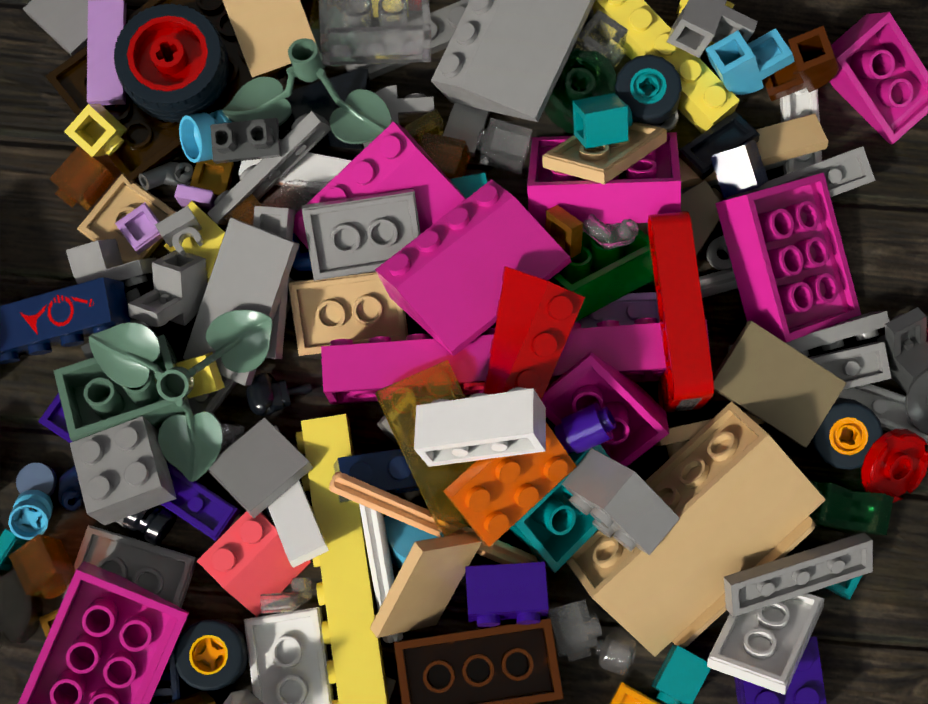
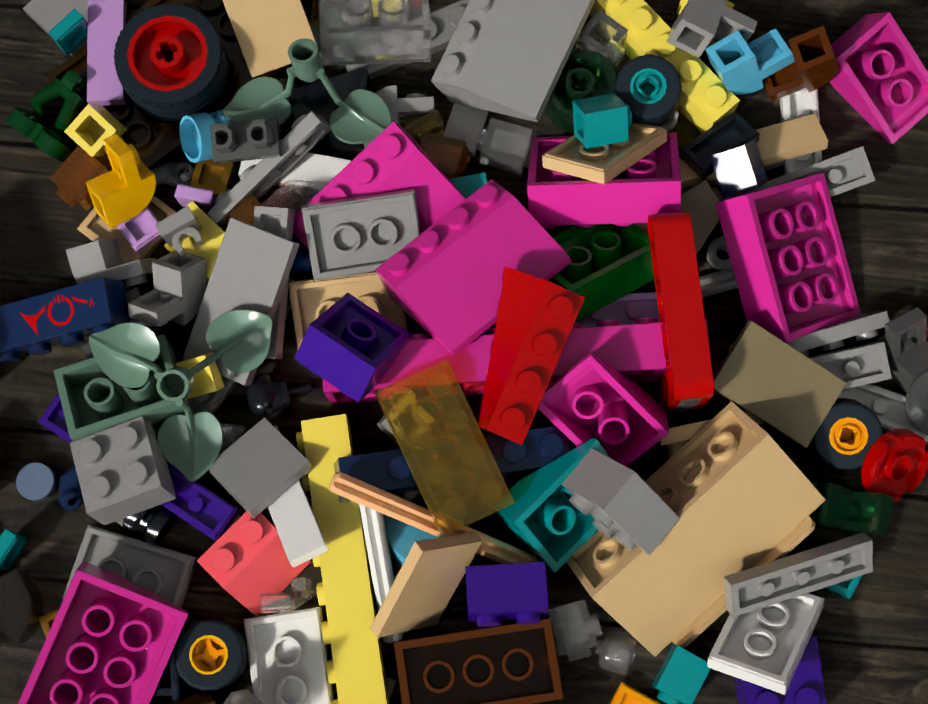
(27, 522): medium azure wheel -> none
(34, 124): none -> dark green piece
(43, 567): clear orange brick -> none
(70, 31): none -> teal tile
(124, 189): none -> yellow brick
(351, 346): none -> dark purple slope
(480, 427): white brick -> none
(503, 489): orange plate -> none
(564, 230): pearl gold plate -> none
(585, 428): dark purple brick -> none
(611, 235): clear arm -> none

